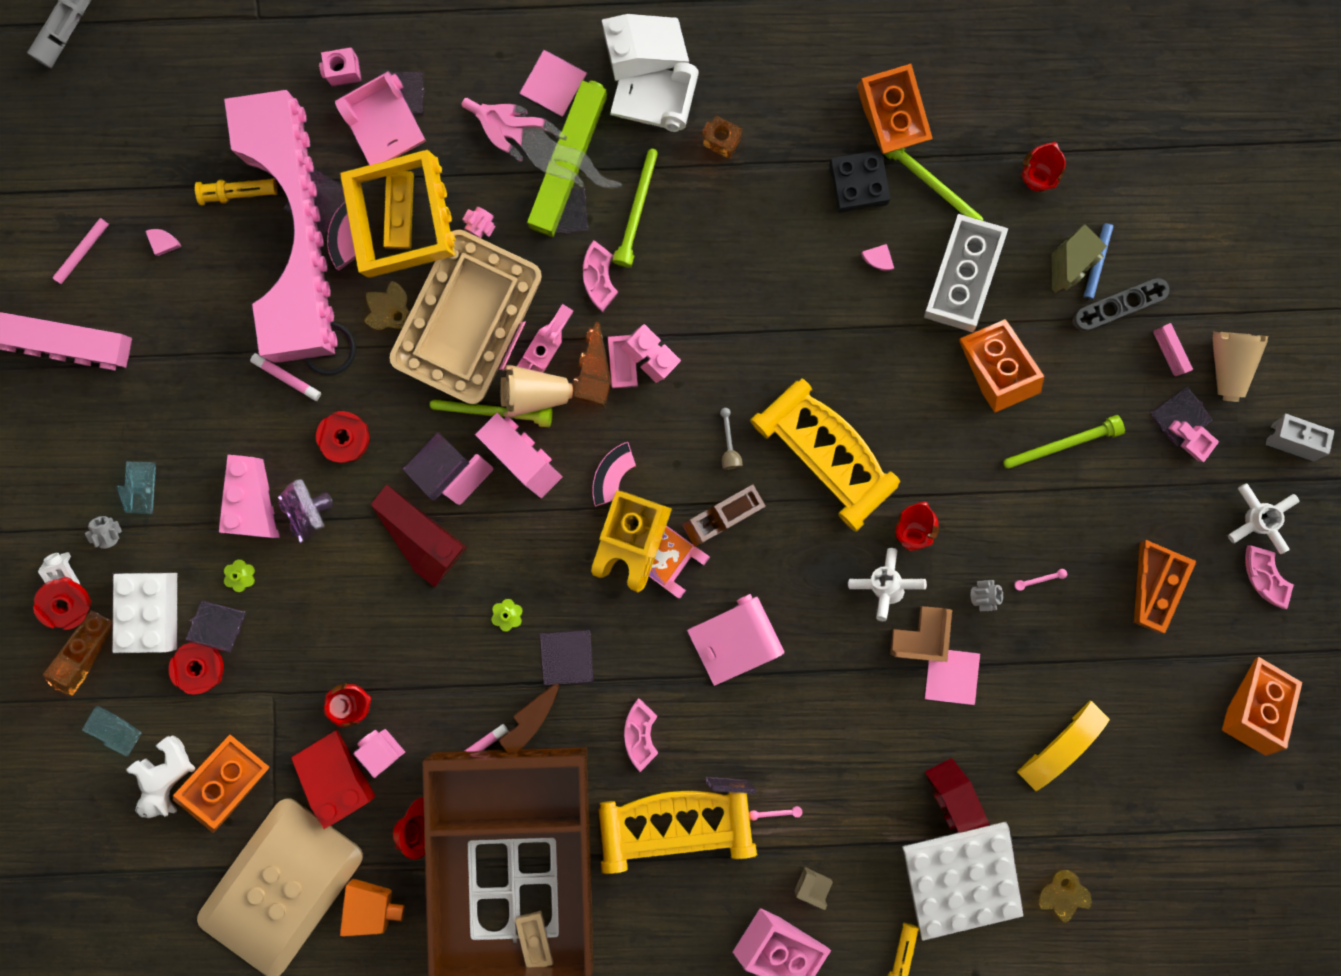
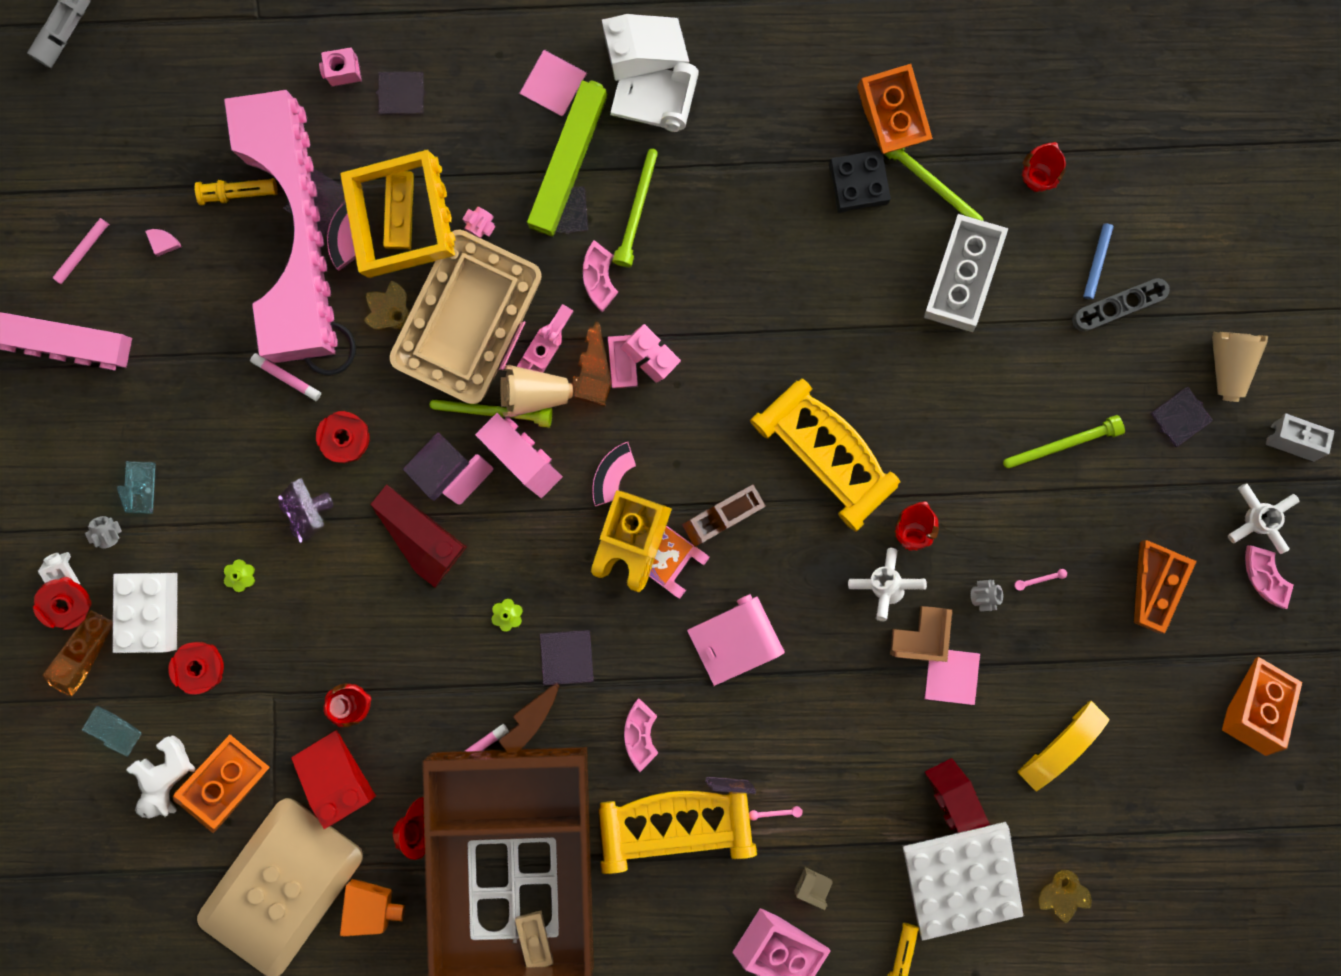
(215, 626): clear purple piece -> none
(246, 499): bright pink wedge -> none
(378, 751): bright pink piece -> none
(381, 118): bright pink door -> none
(501, 123): clear piece -> none
(724, 147): clear orange brick -> none
(731, 458): hinge -> none
(879, 258): bright pink tile -> none
(1002, 365): orange slope -> none
(1075, 257): olive slope -> none
(1172, 350): bright pink tile -> none
(1197, 440): bright pink plate -> none

